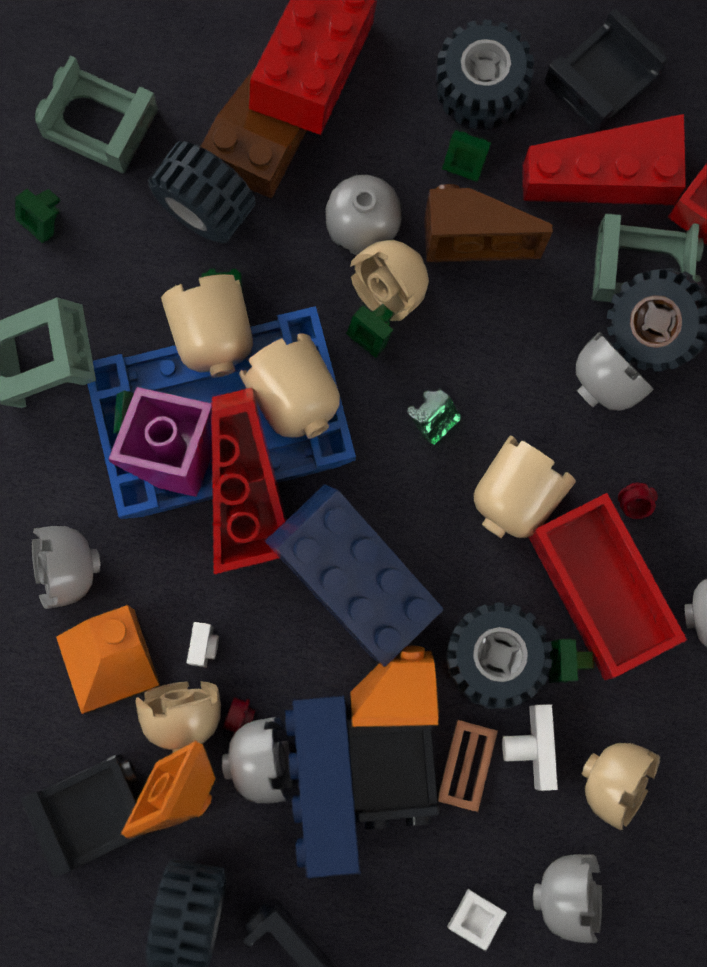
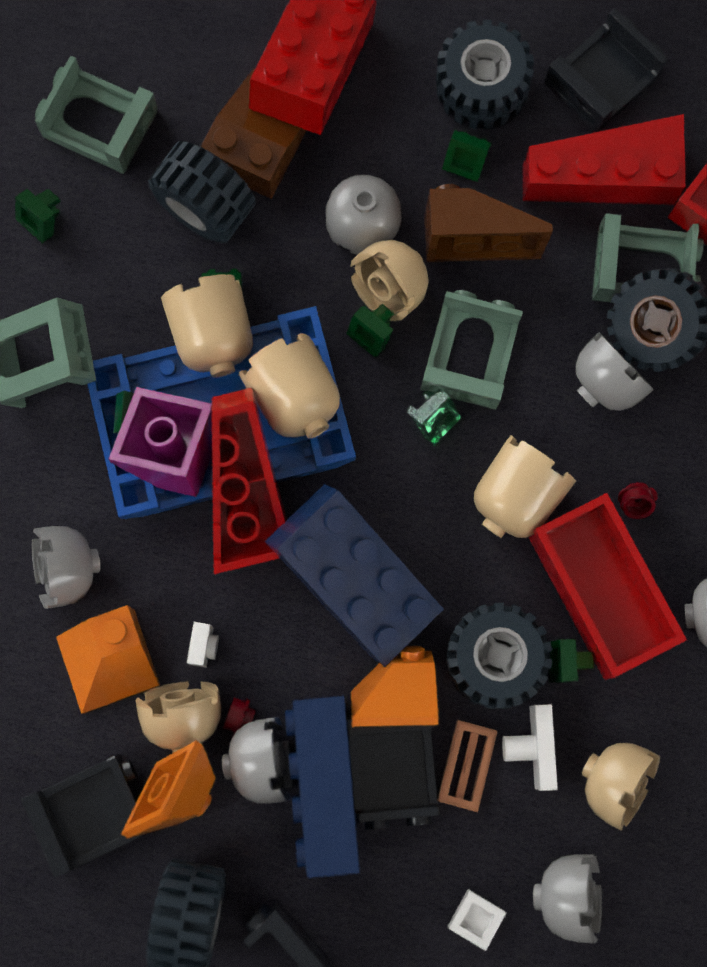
(504, 324): none -> sand green panel

